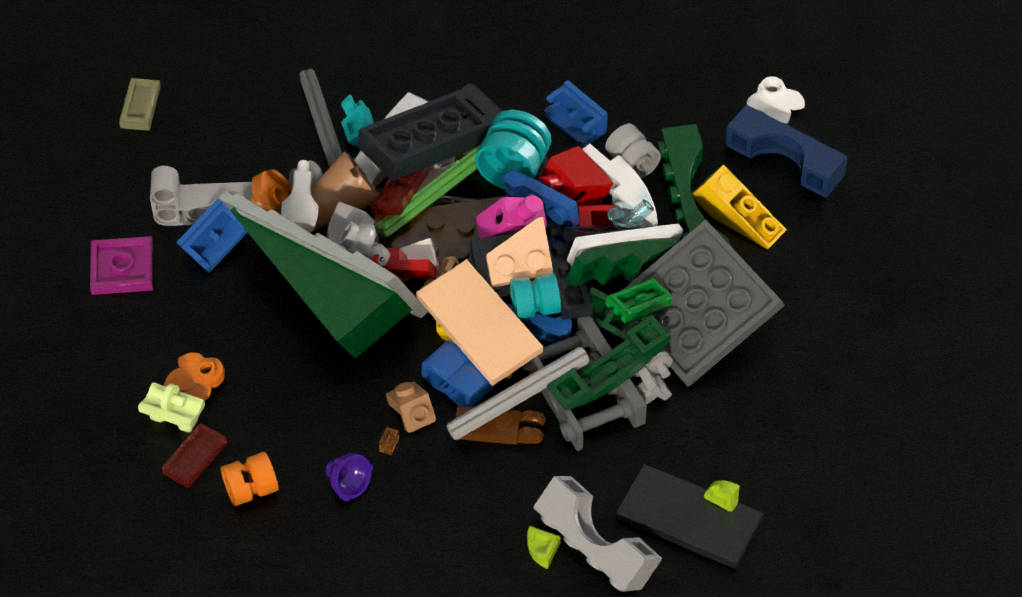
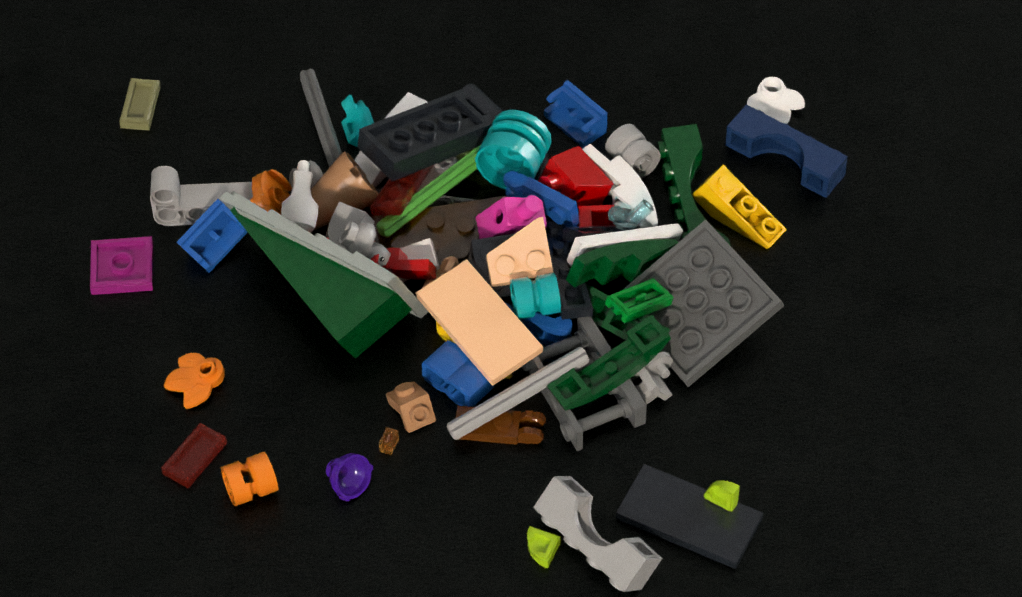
(172, 406): yellowish green hips -> none

